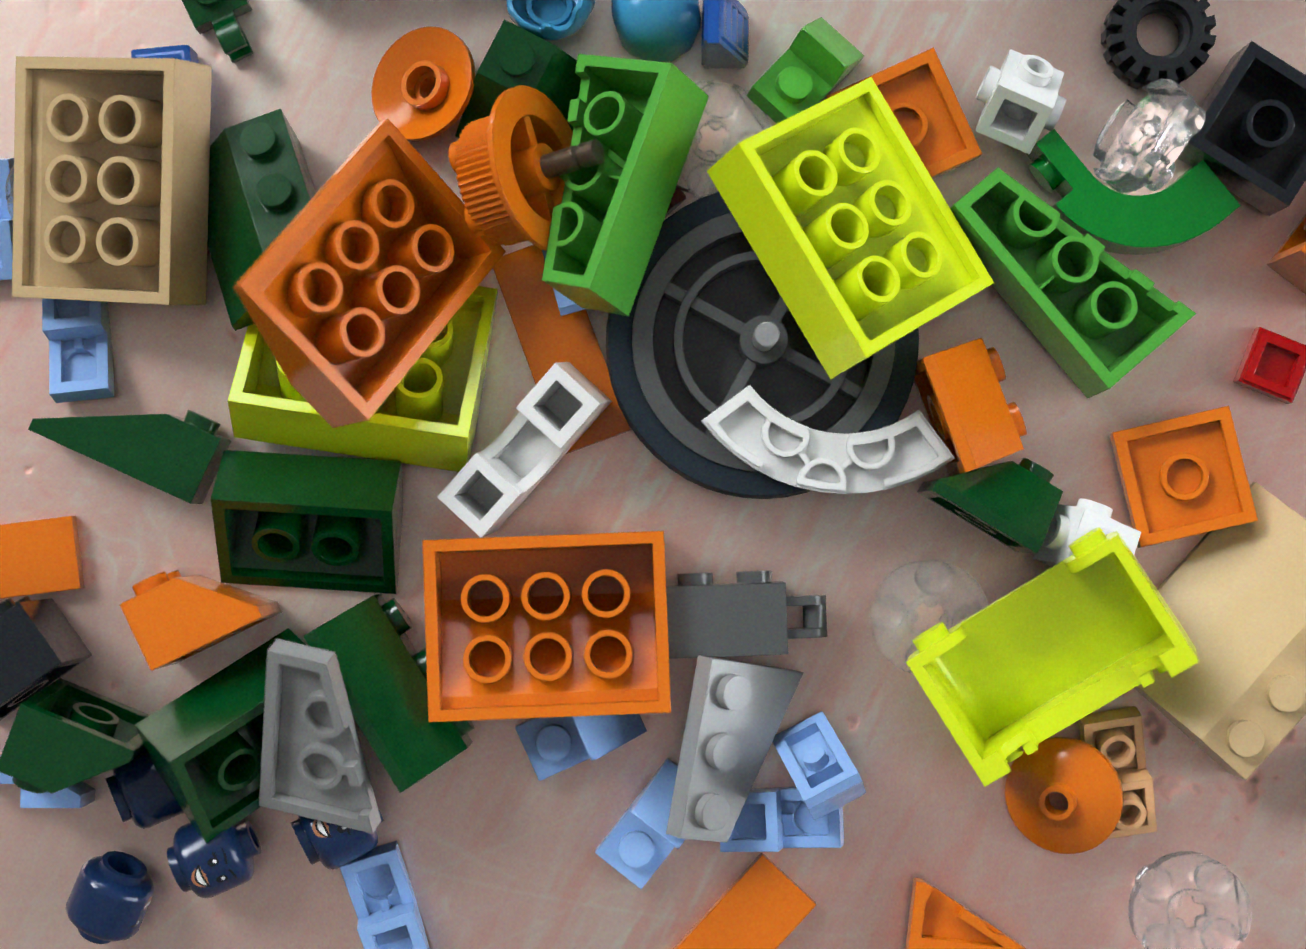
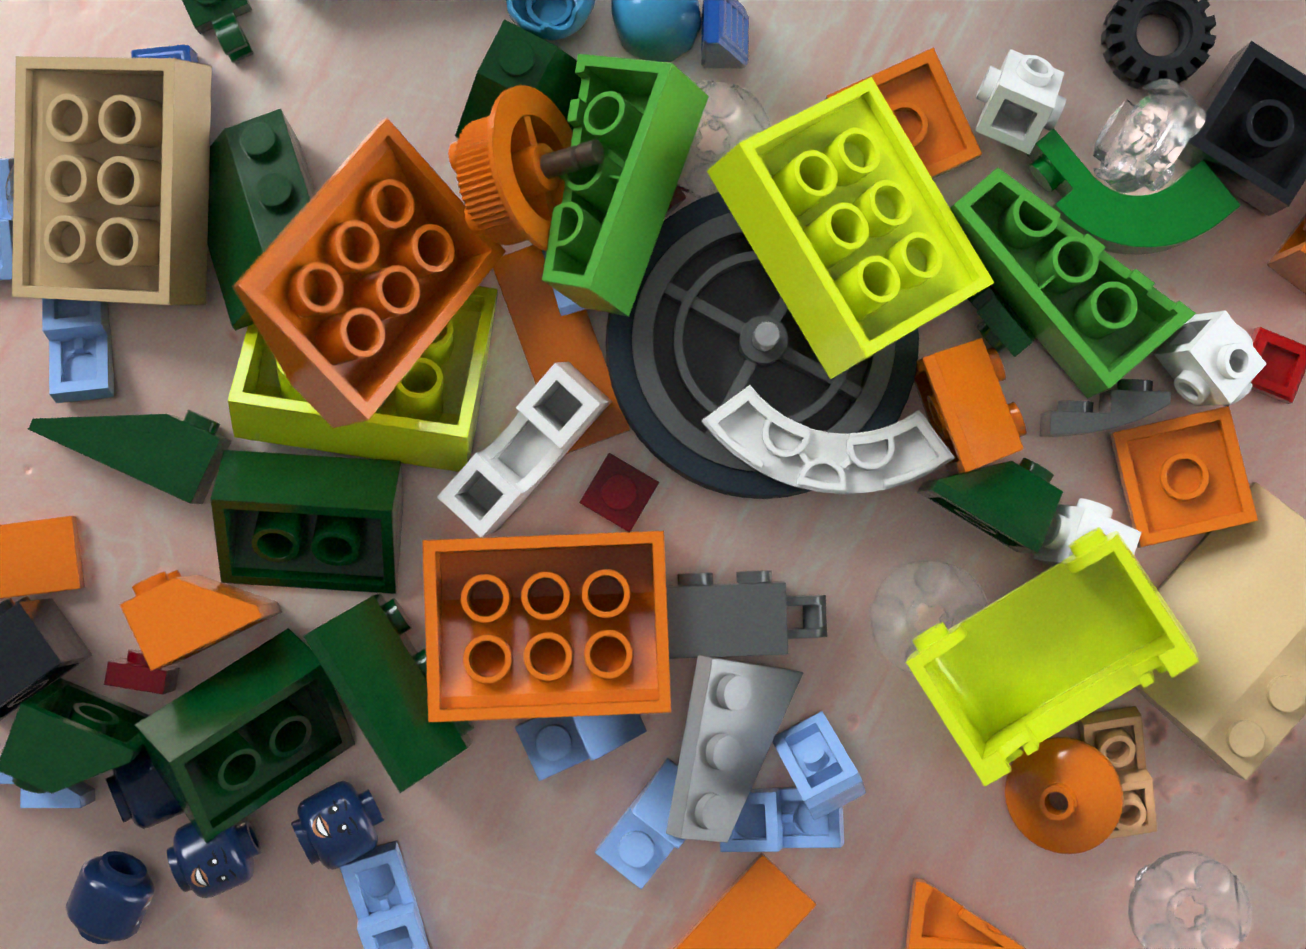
(136, 675): none -> dark red plate
(311, 741): light grey wing -> none
(409, 73): orange dish -> none
(619, 492): none -> dark red plate
(805, 72): bright green slope -> none
(1000, 323): none -> dark green plate
(1118, 407): none -> dark grey slope
(1211, 360): none -> white brick

